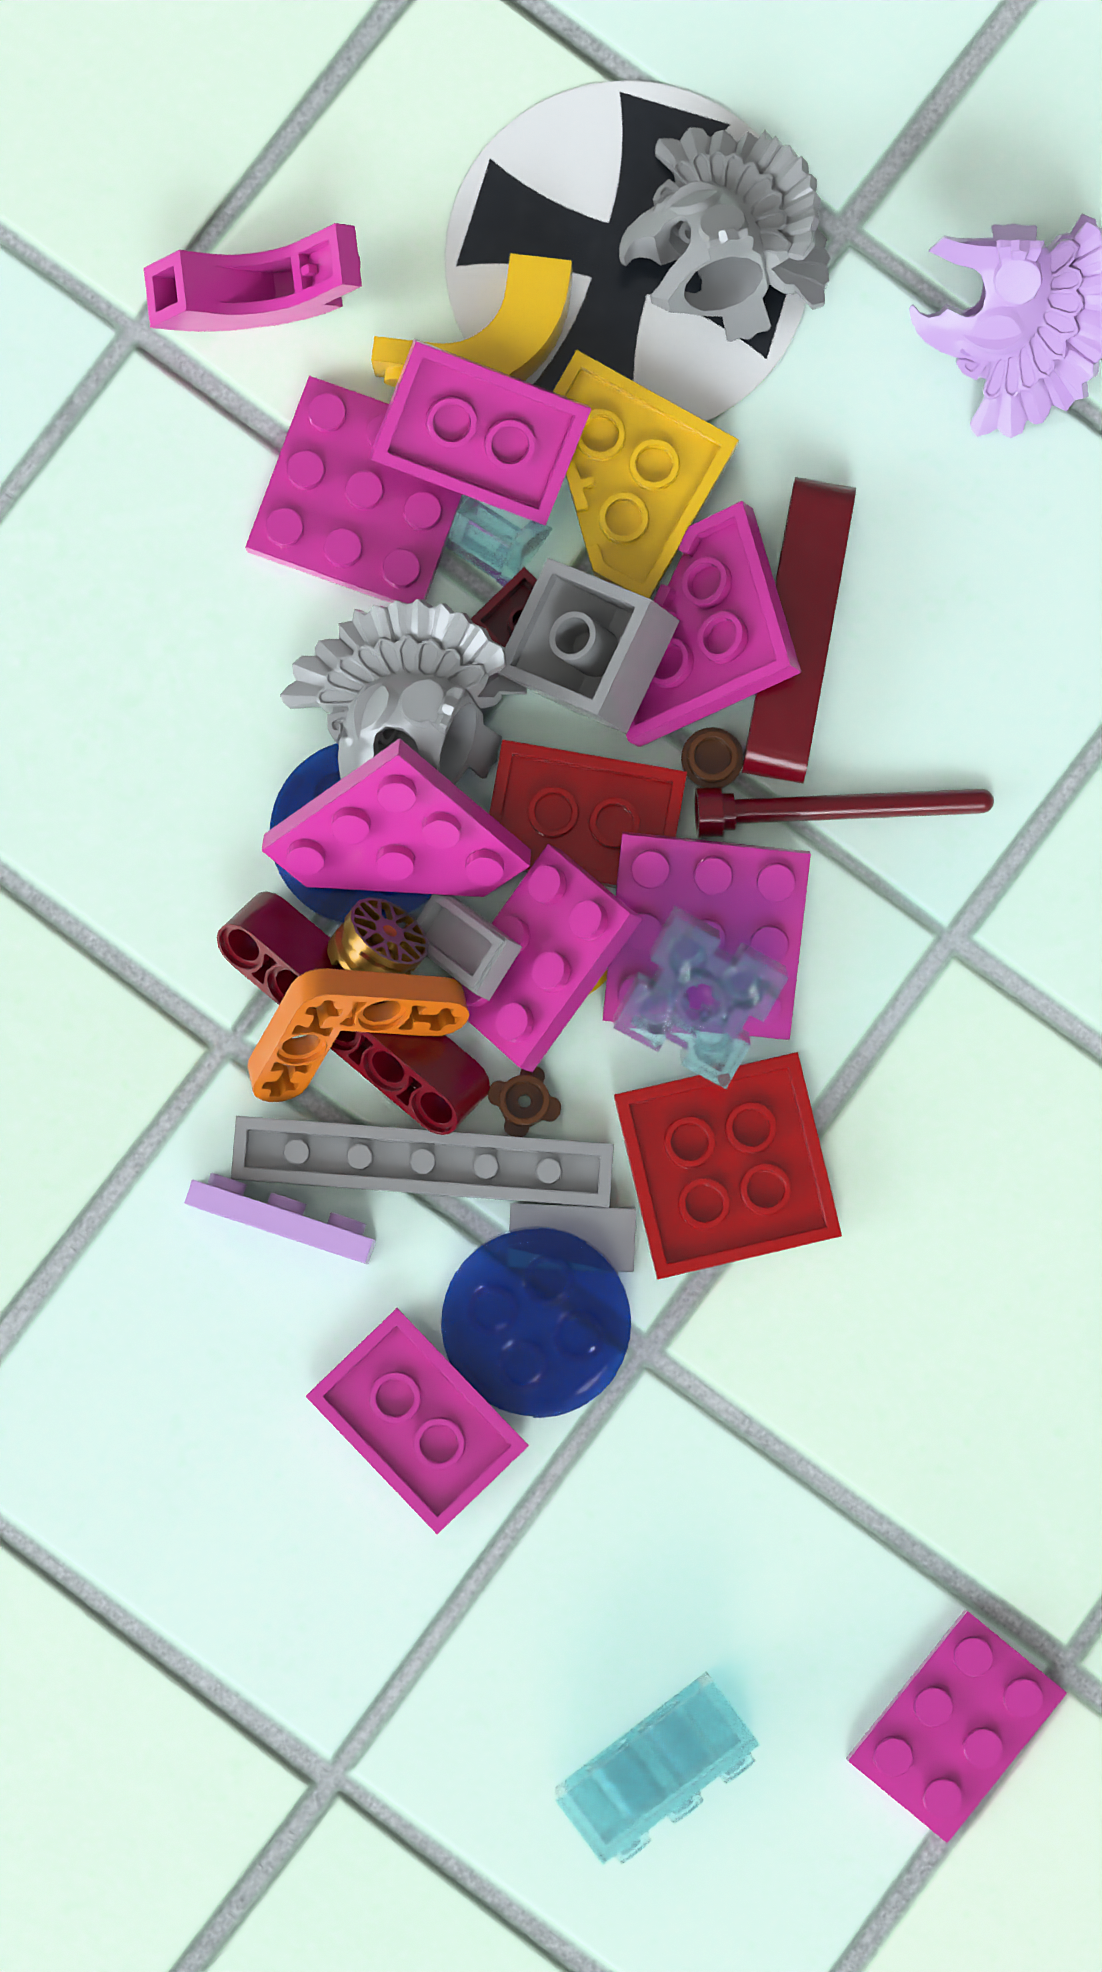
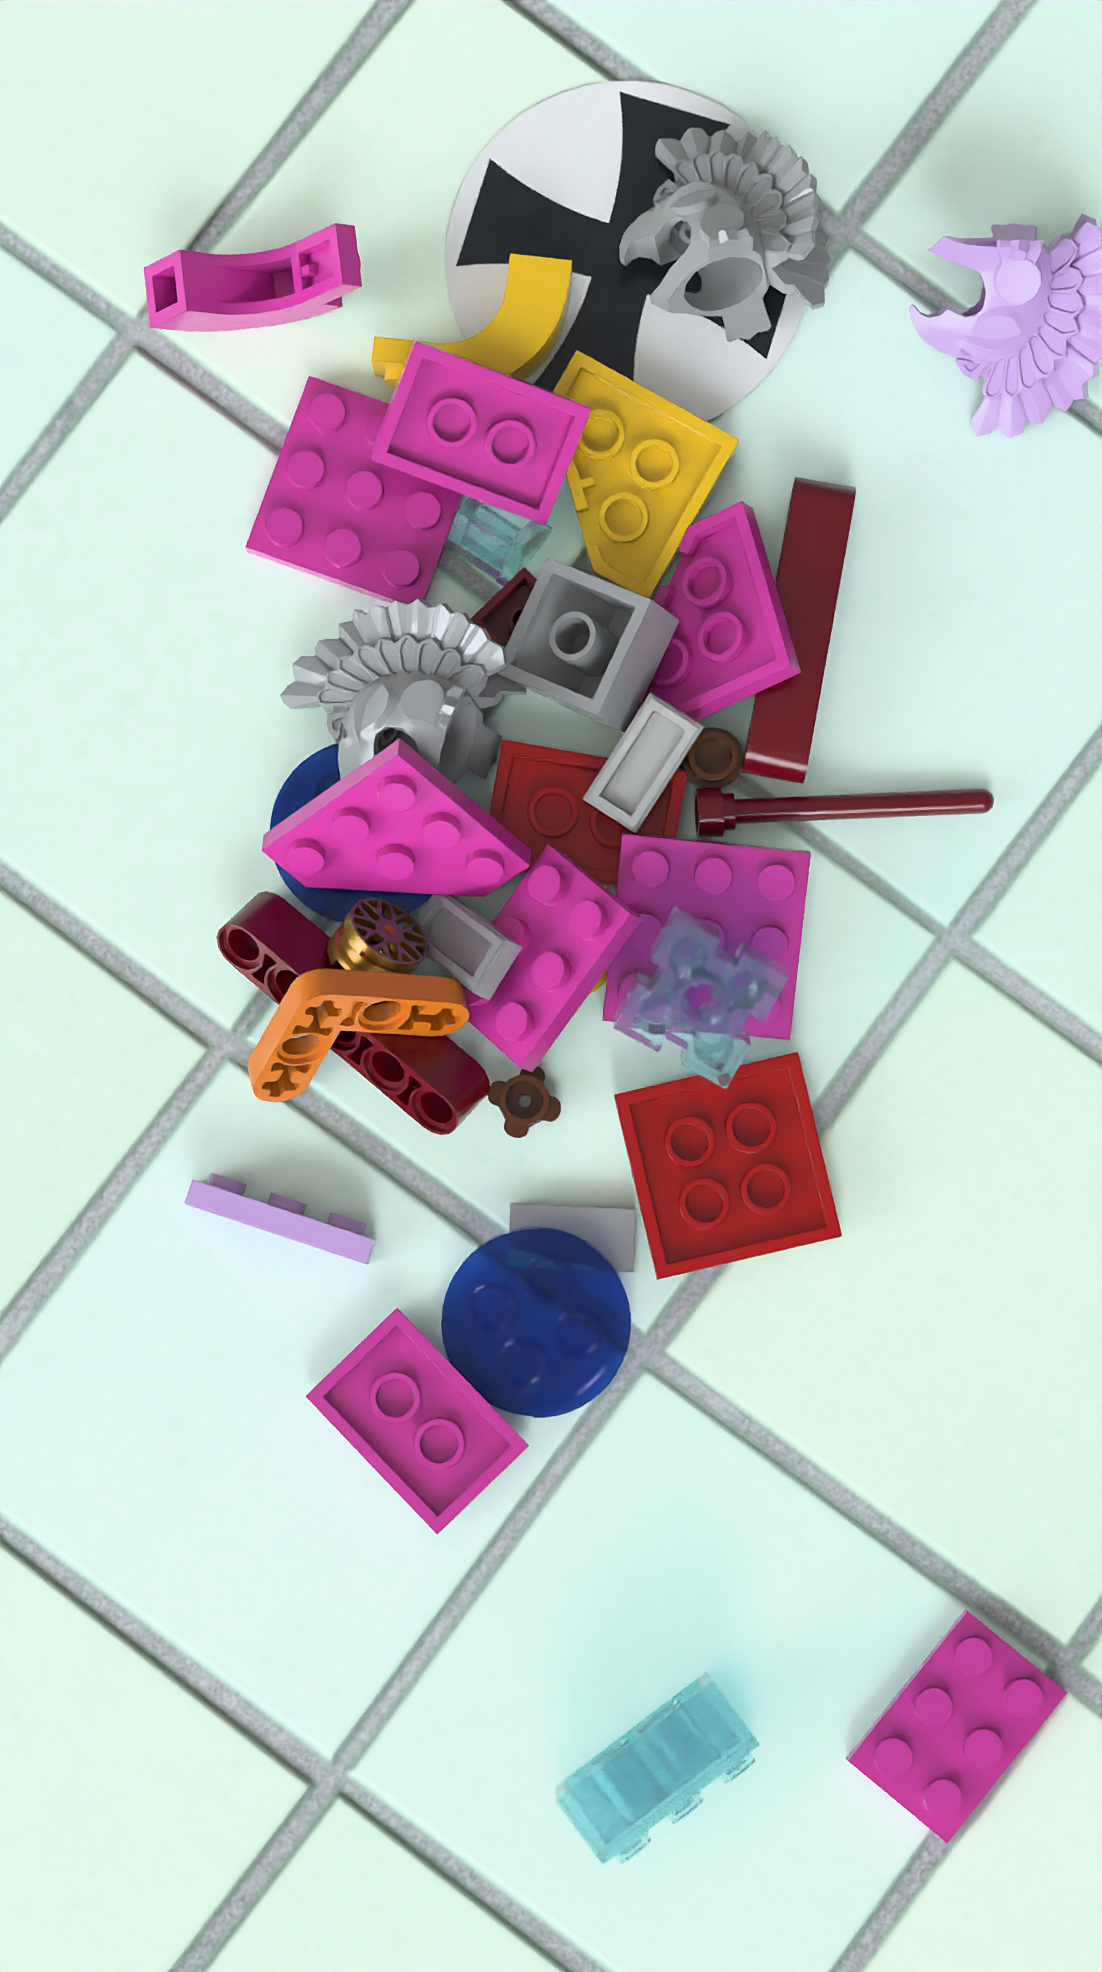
(422, 1161): light grey plate -> none
(643, 762): none -> light grey tile

